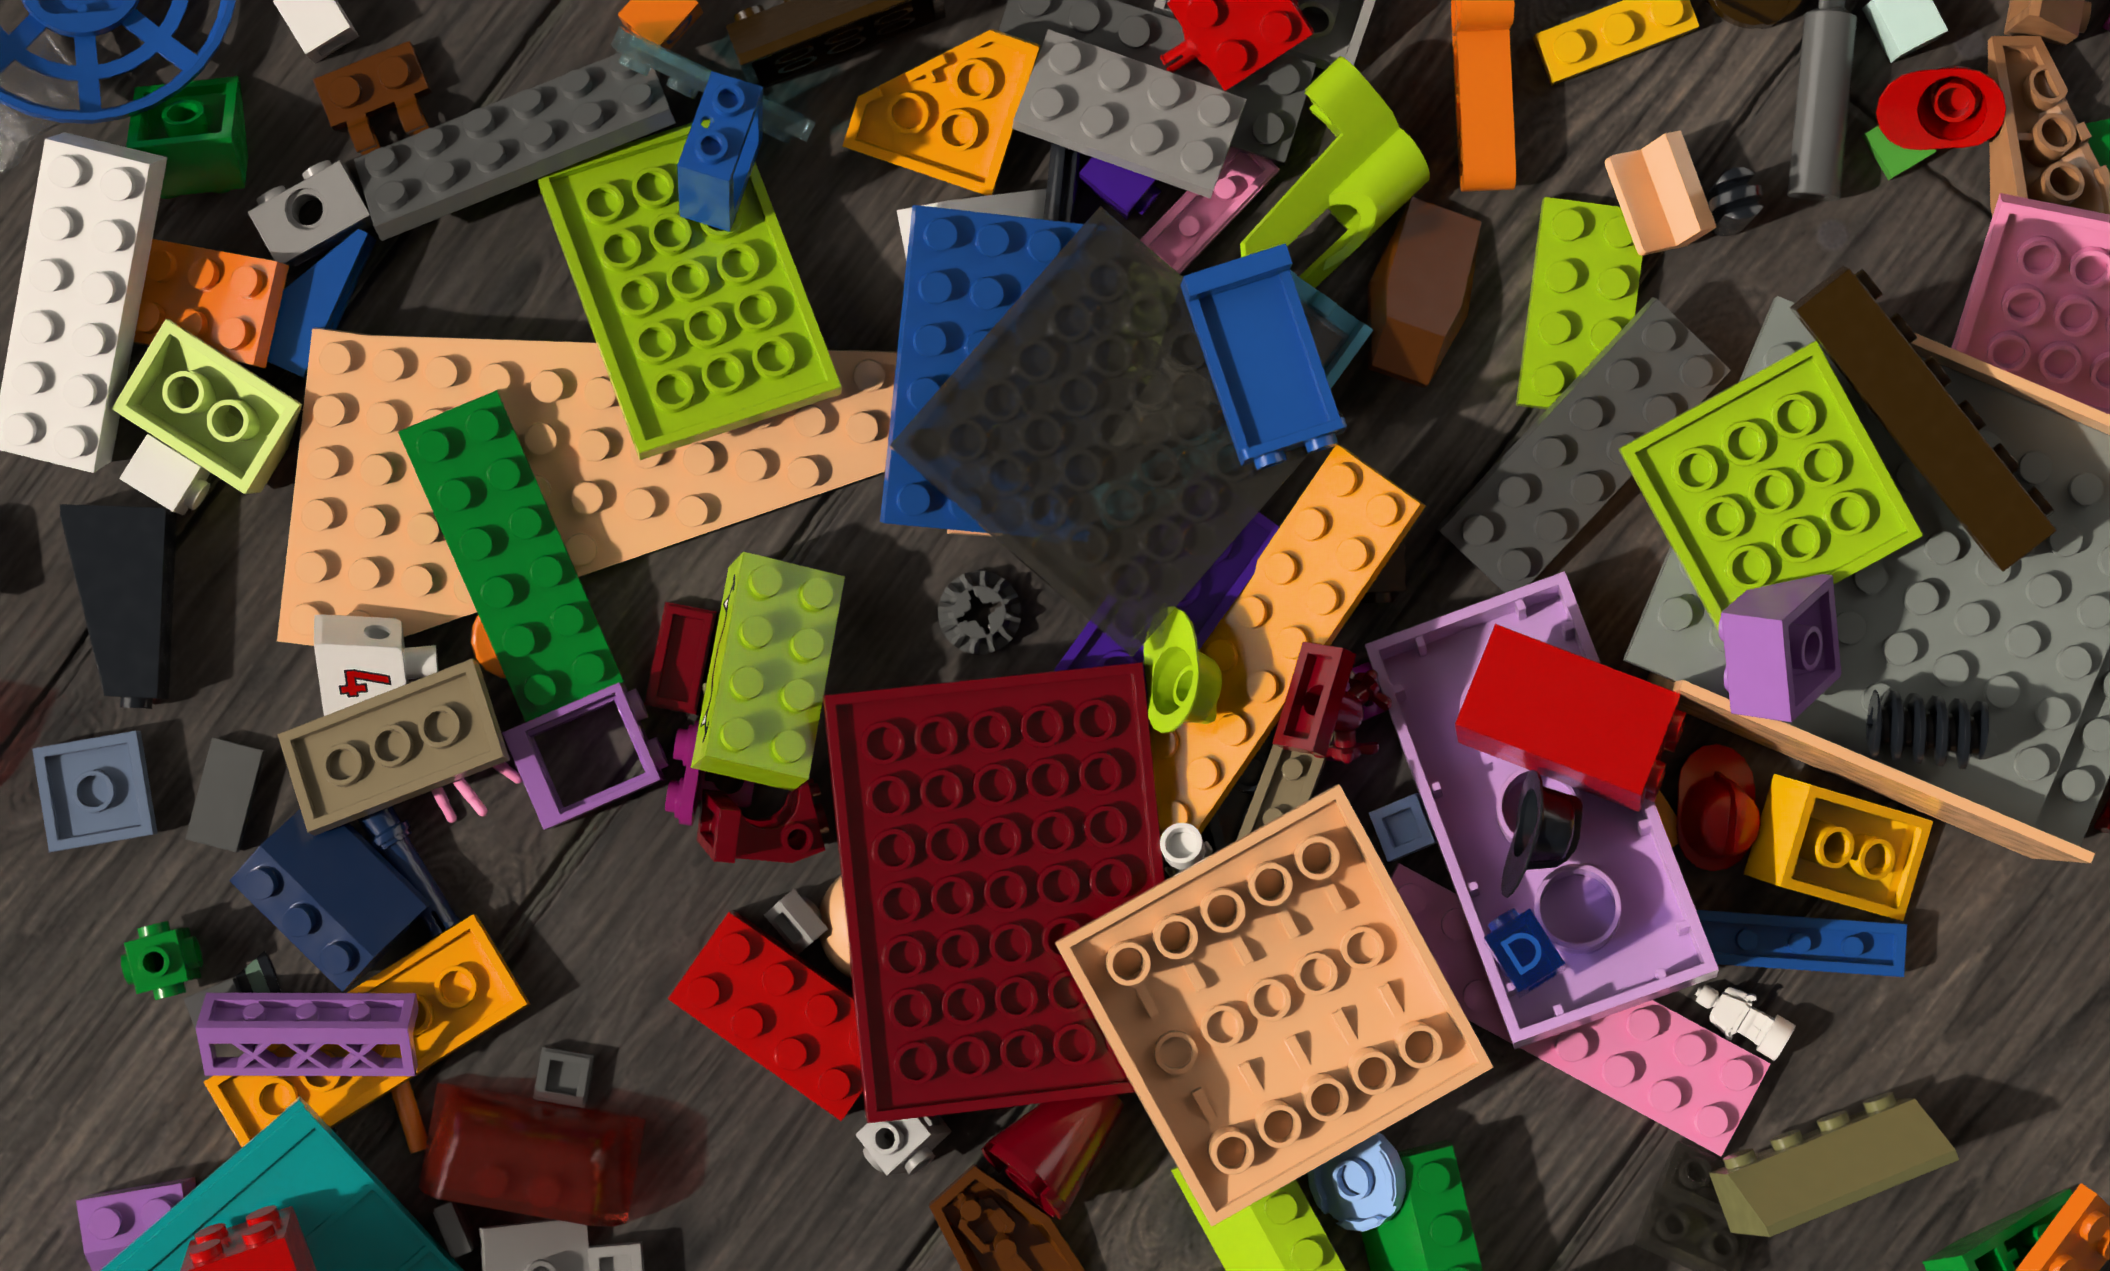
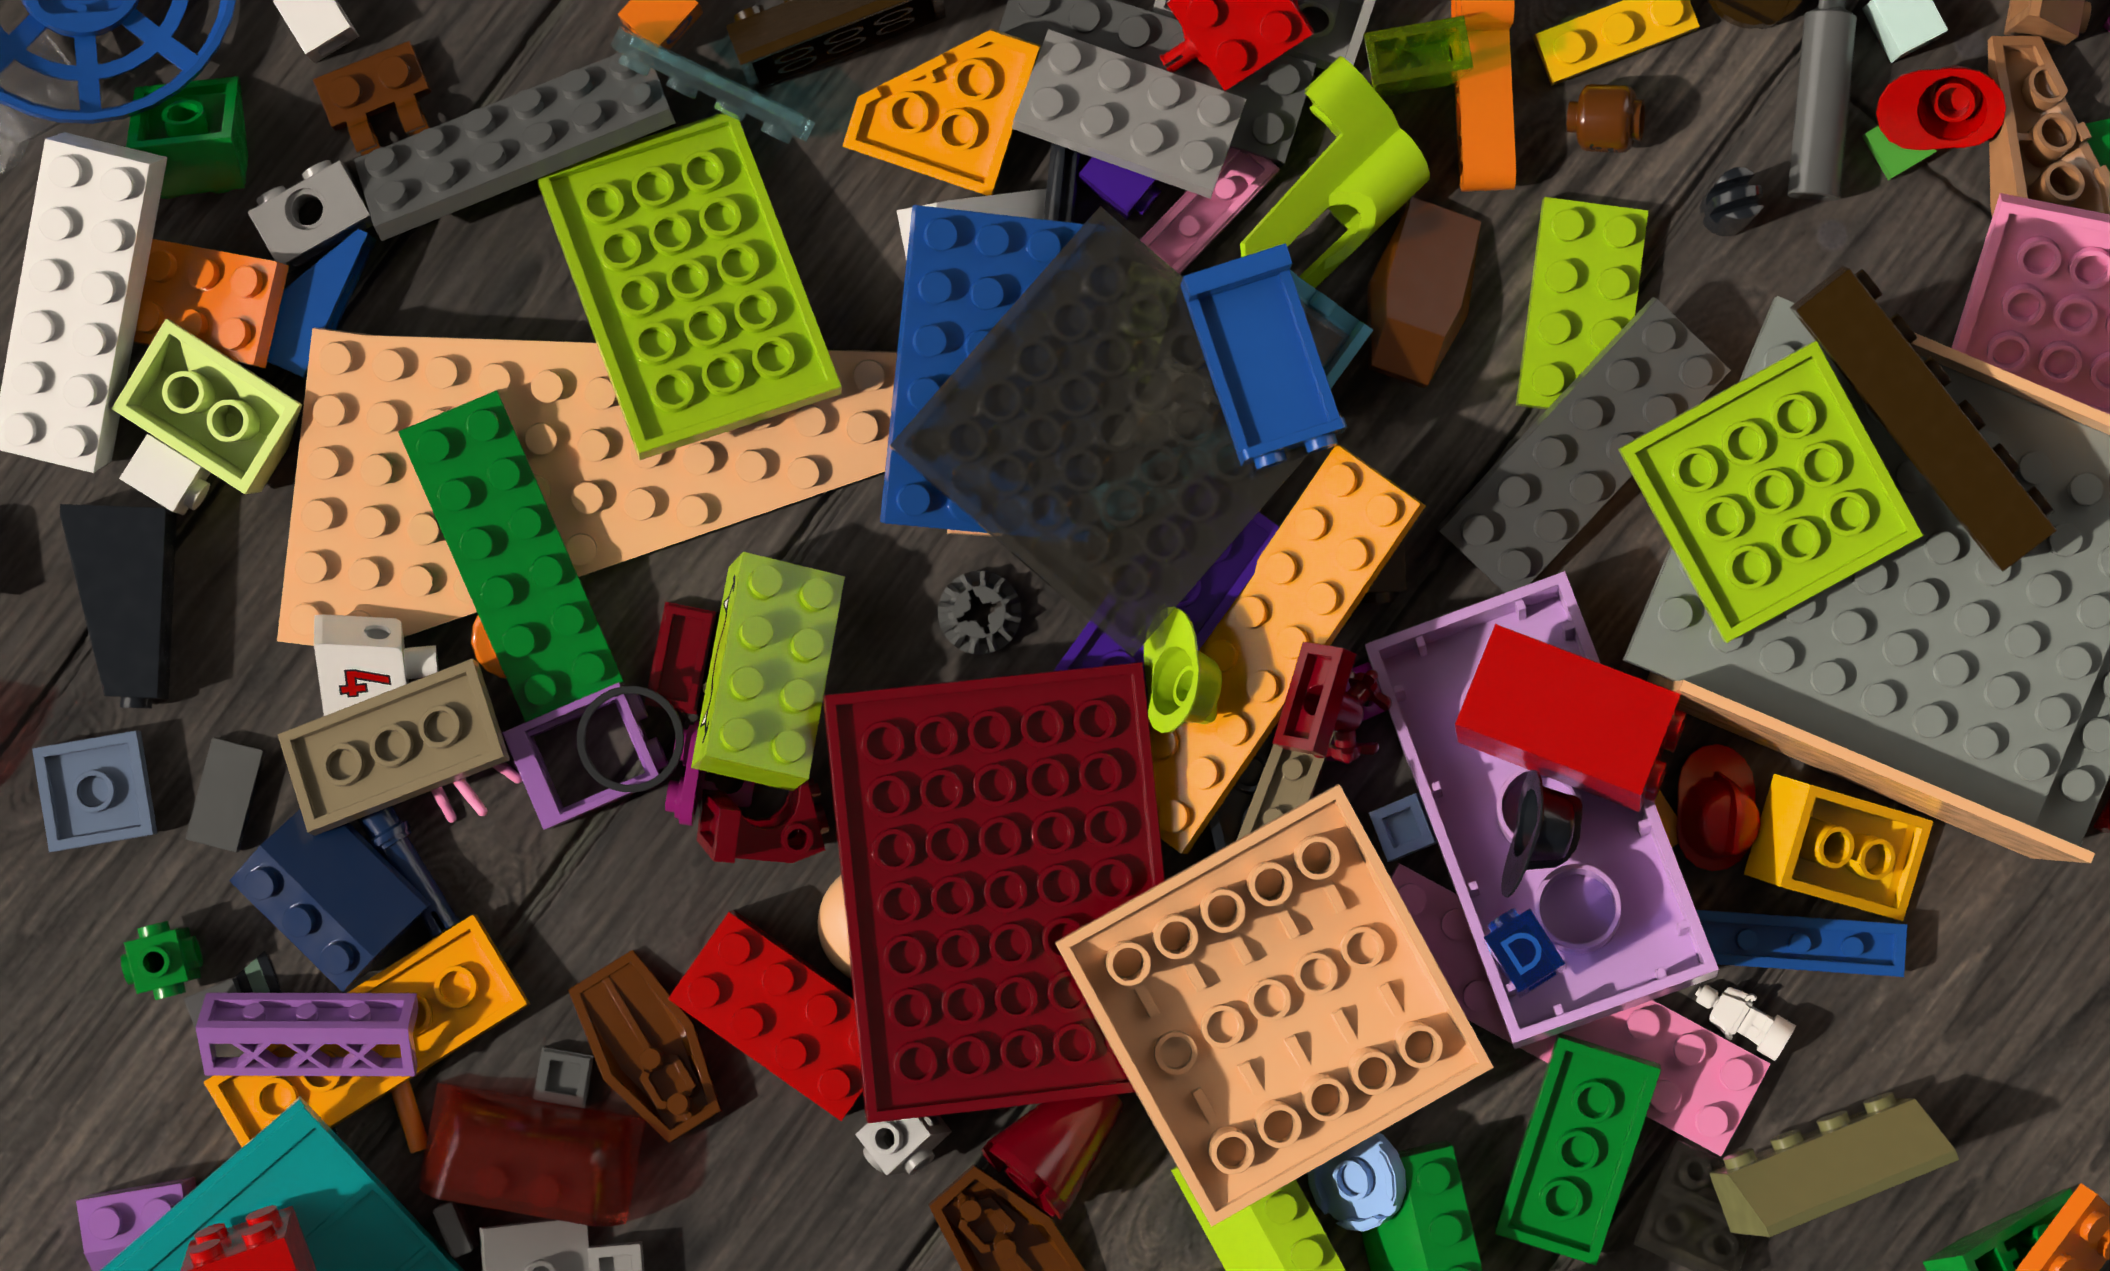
(581, 737): none -> black piece
(646, 1046): none -> reddish brown piece
(720, 157): blue window -> none
(796, 920): light grey plate -> none
(1183, 847): white piece -> none
(1418, 56): none -> clear neon green torso
(1577, 1148): none -> green plate
(1606, 118): none -> reddish brown head
(1660, 195): light nougat panel -> none
(1780, 647): medium lavender slope -> none
(1927, 727): black piece -> none

